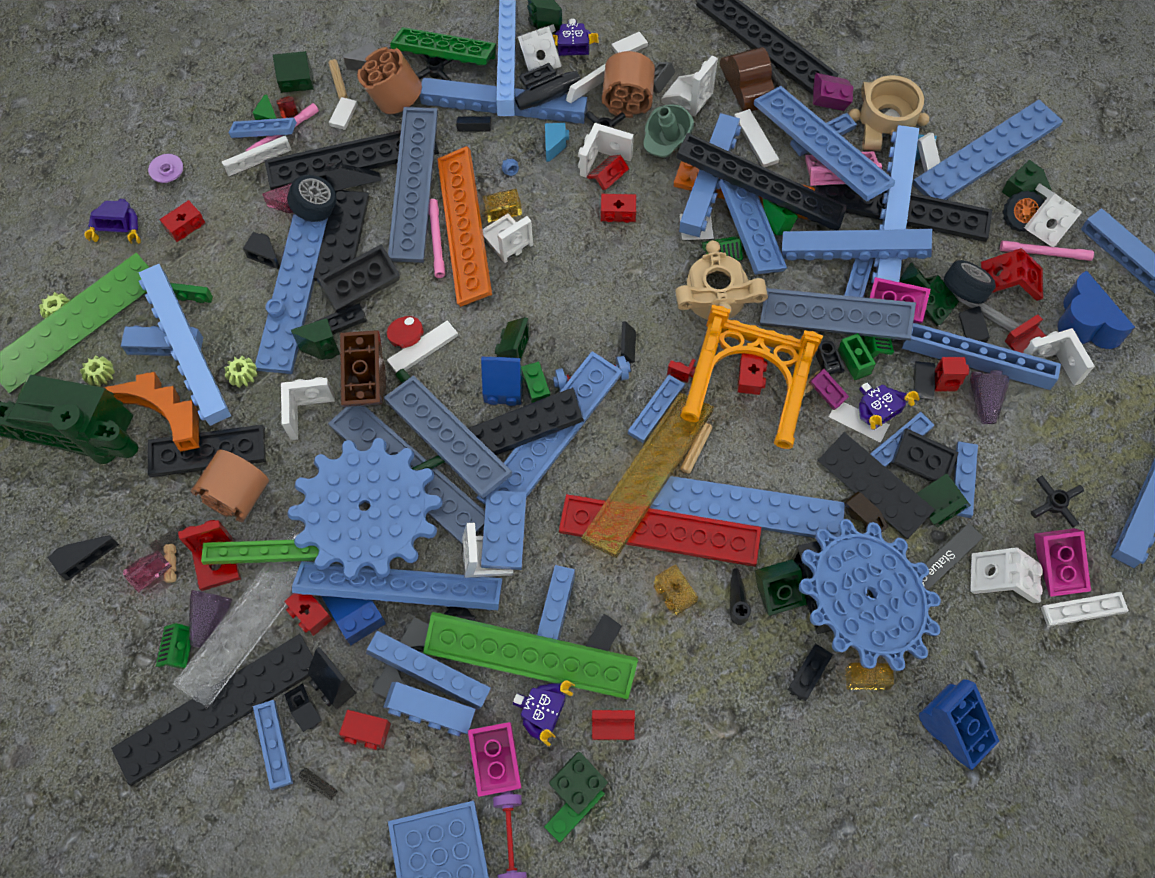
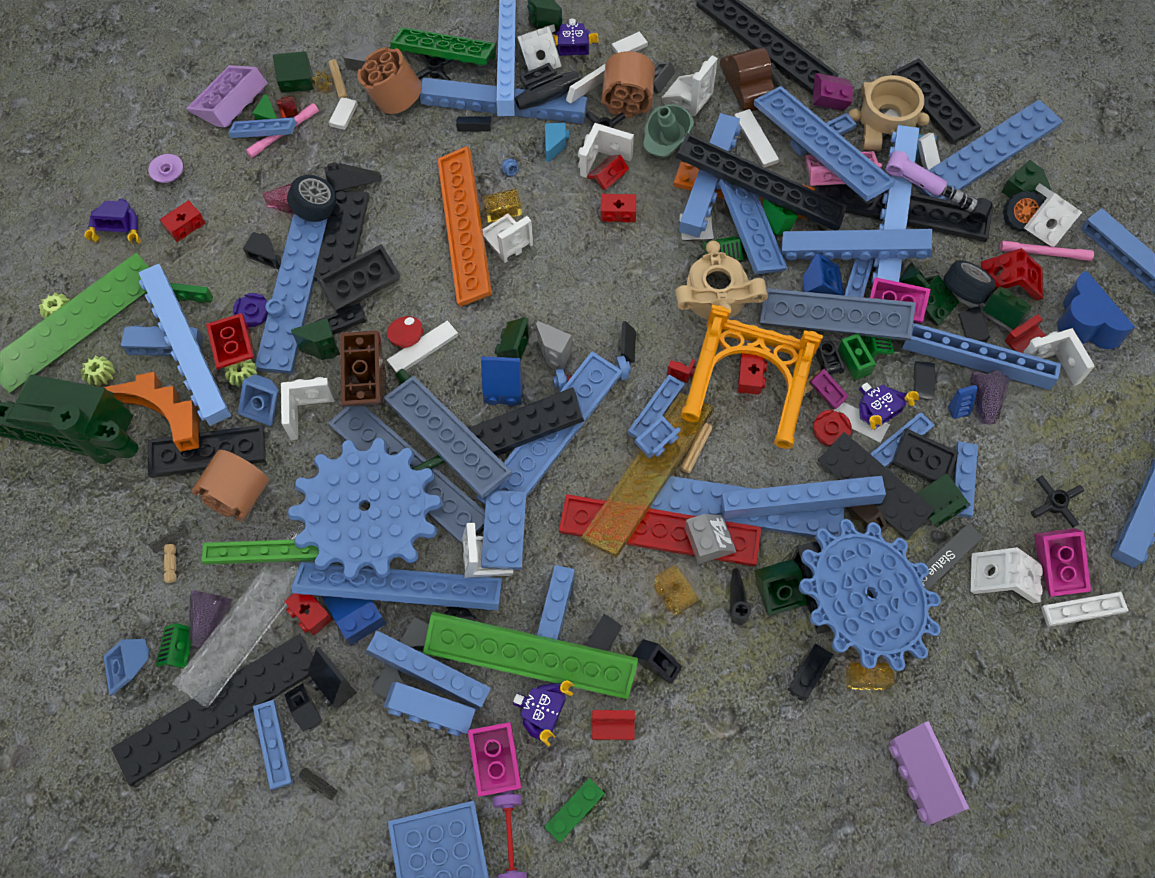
(77, 556): black slope -> none
(124, 662): none -> medium blue slope
(146, 570): clear pink slope -> none
(193, 539): red bracket -> none
(228, 95): none -> lavender slope
(230, 340): none -> red slope
(253, 309): none -> dark purple tile
(256, 155): white tile -> none
(258, 399): none -> medium blue slope
(323, 75): none -> clear yellow gear
(361, 153): black plate -> none
(365, 730): red brick -> none
(413, 185): sand blue plate -> none
(439, 268): bright pink piece -> none
(535, 382): green brick -> none
(554, 345): none -> light grey slope
(578, 782): dark green bracket -> none
(656, 436): none -> medium blue bracket
(657, 660): none -> black slope
(709, 537): none -> light grey slope
(802, 497): none -> medium blue brick
(823, 277): none -> blue slope
(830, 426): none -> red tile
(901, 166): none -> piece
(927, 774): none -> lavender slope
(940, 103): none -> black plate
(950, 373): red brick -> none
(961, 722): blue brick -> none
(963, 402): none -> blue slope
(1007, 307): none -> dark green slope

